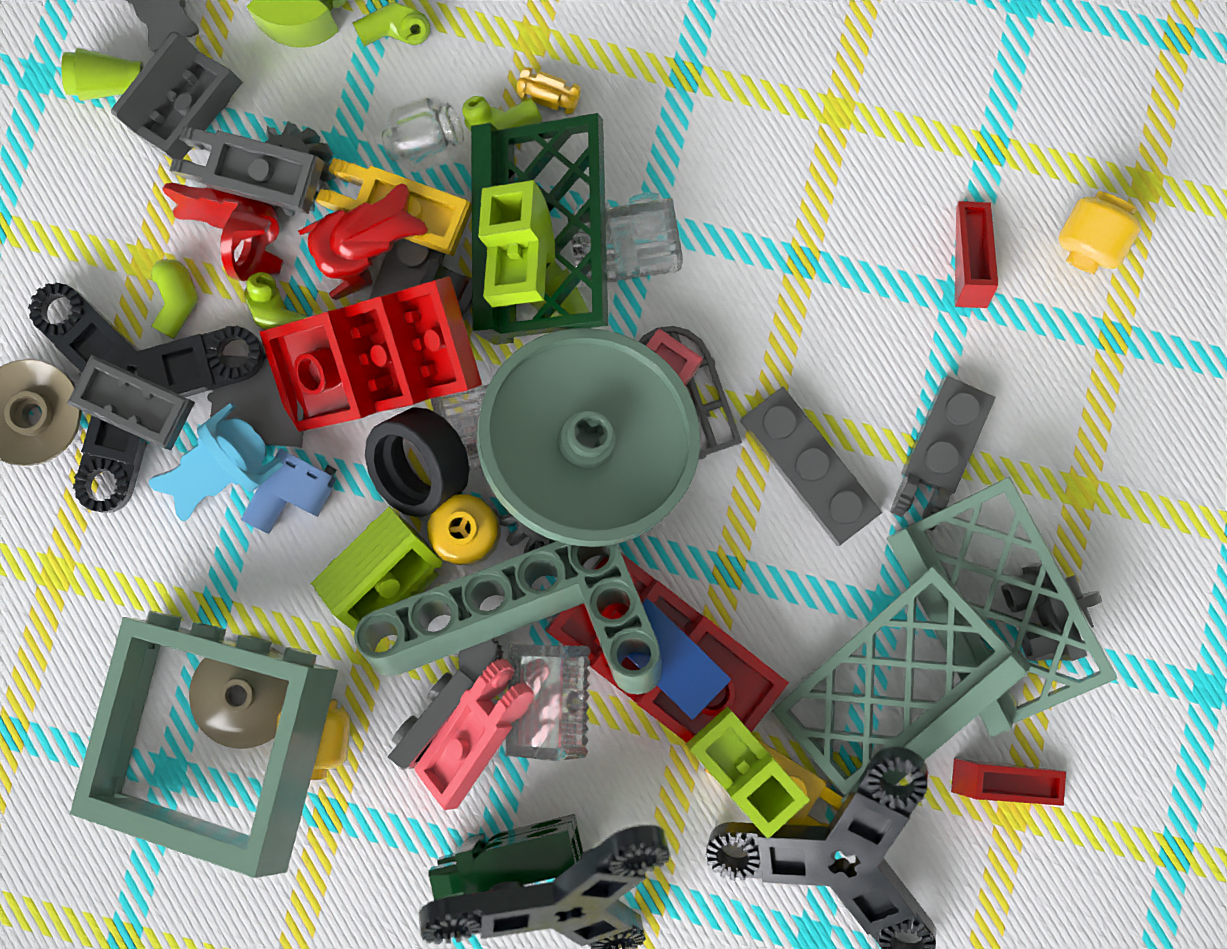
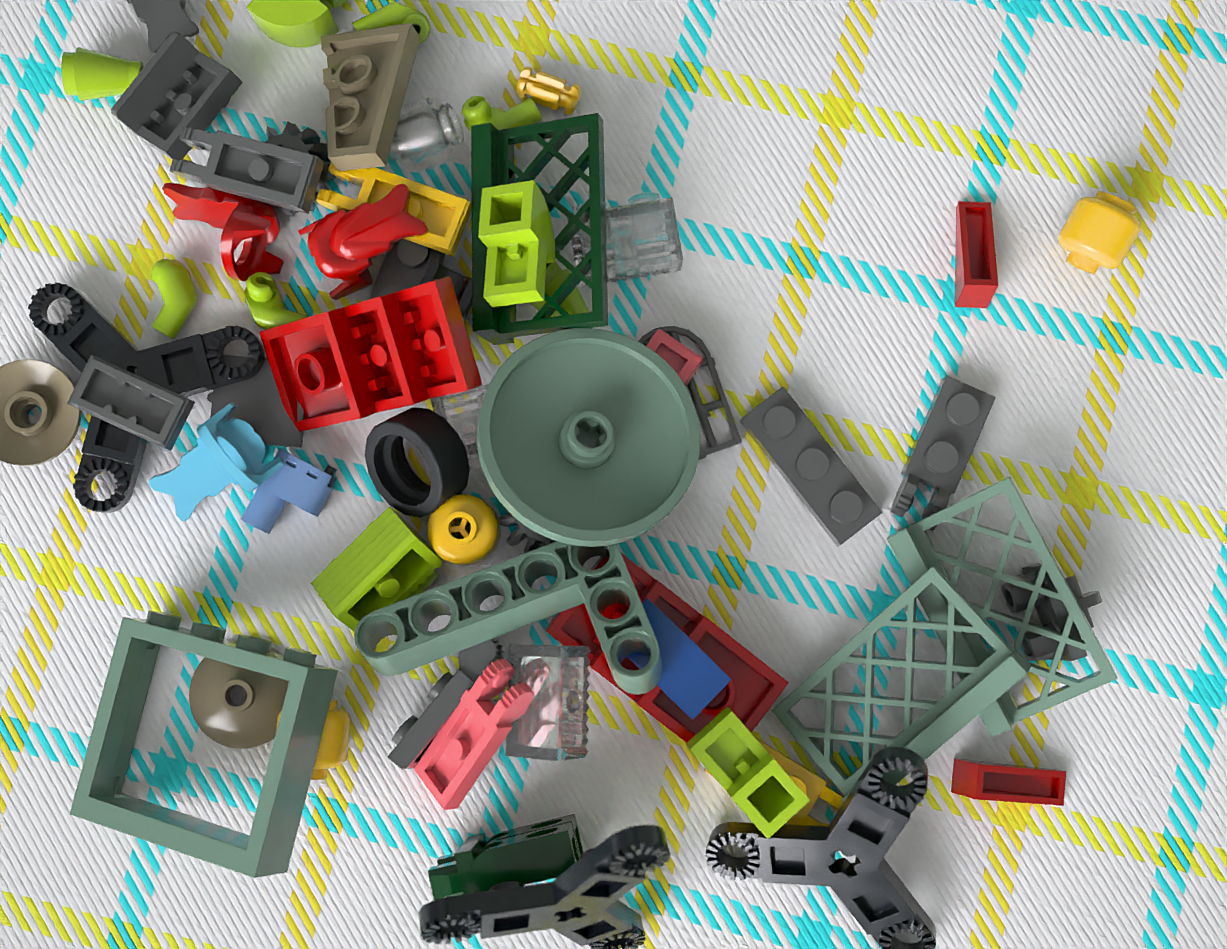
(366, 92): none -> dark tan wing

